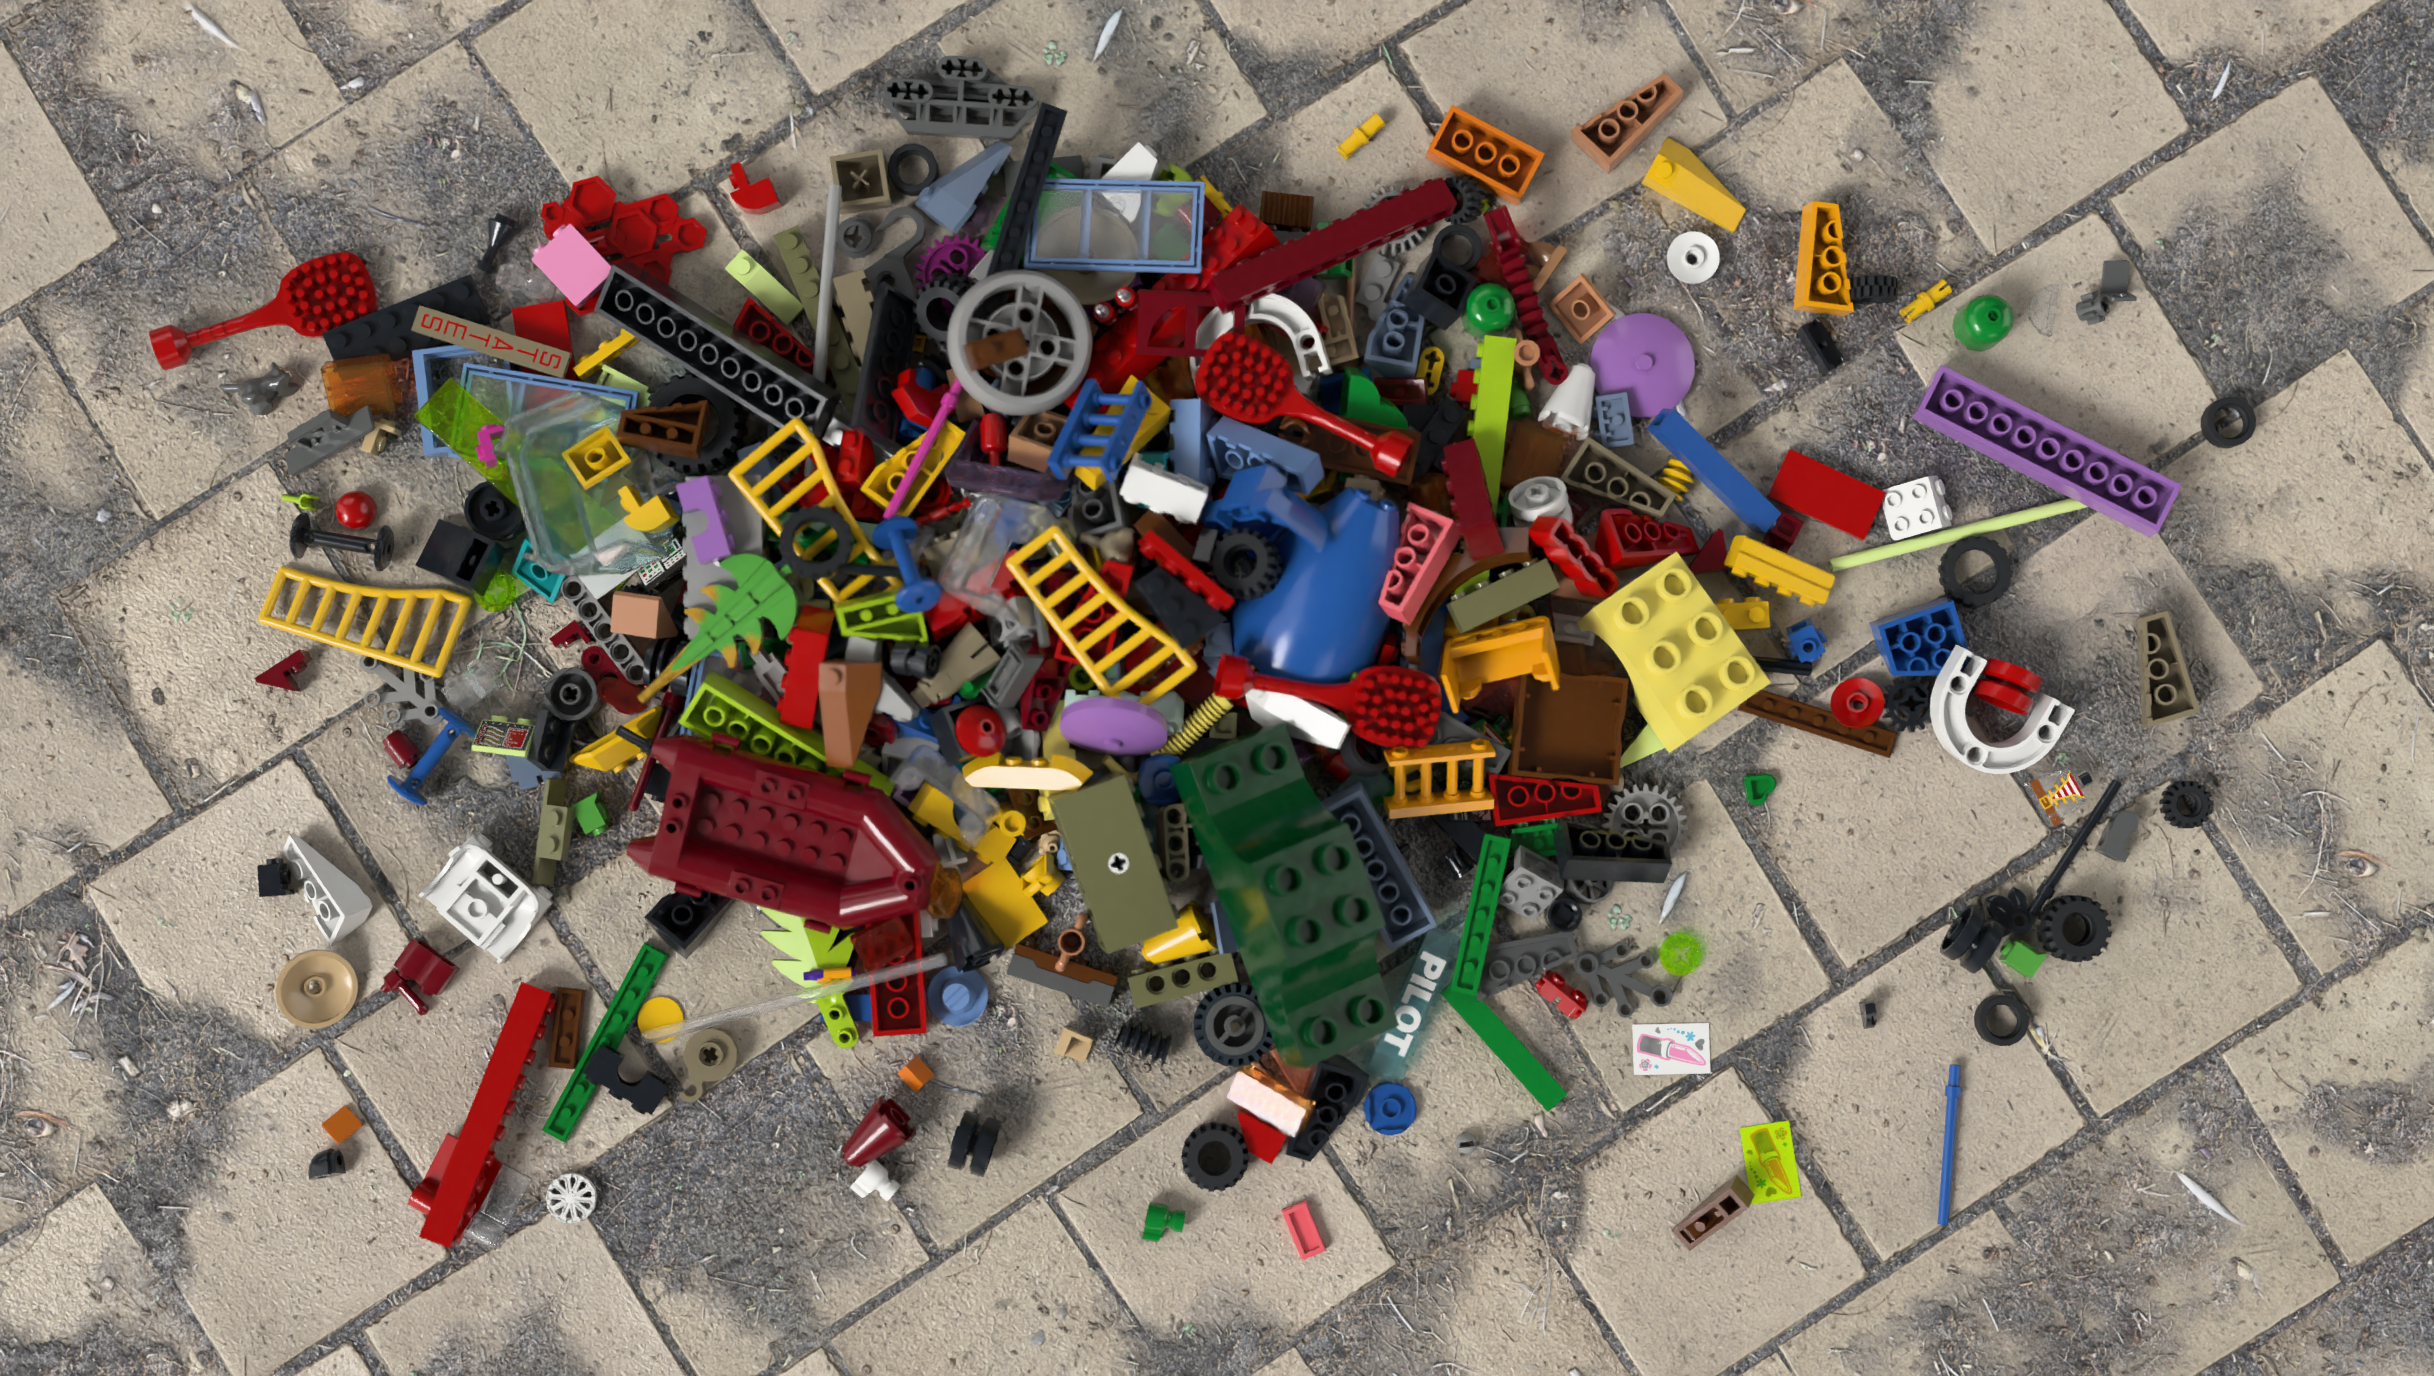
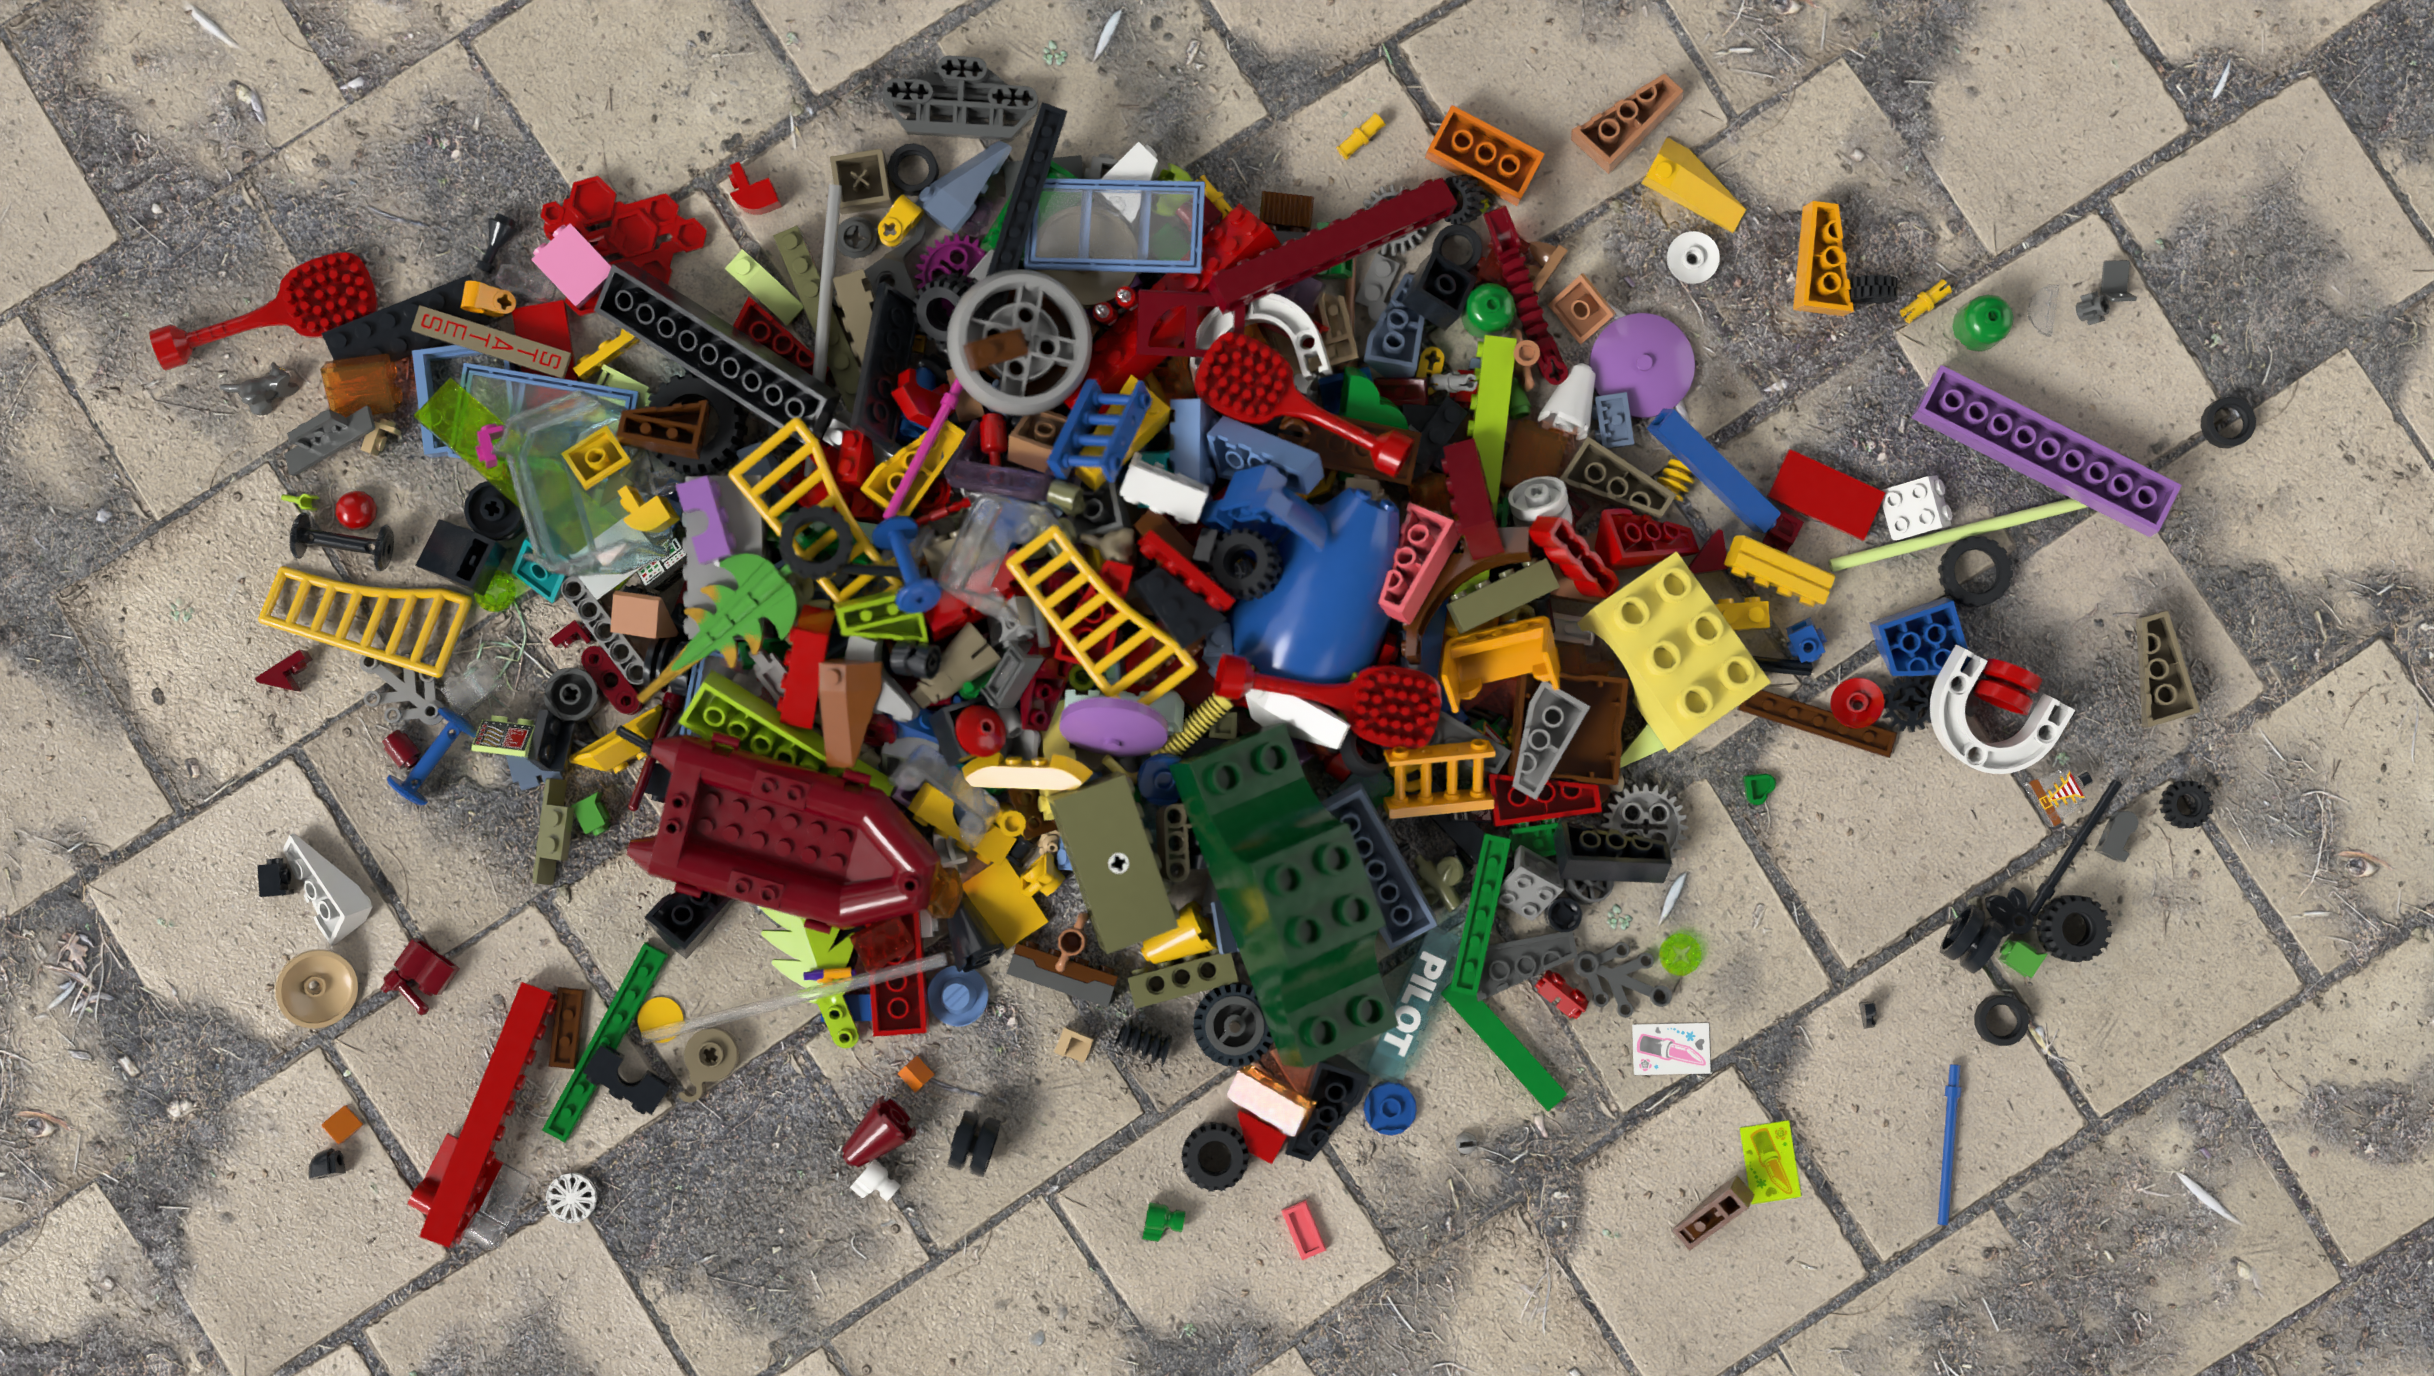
(483, 299): none -> light orange piece
(486, 898): white piece -> none
(621, 695): clear red tile -> none
(902, 218): none -> yellow piece
(1067, 497): none -> olive piece
(1440, 881): none -> olive plant
(1453, 382): none -> light grey pin
(1547, 732): none -> light grey wedge
(1820, 346): black hinge -> none

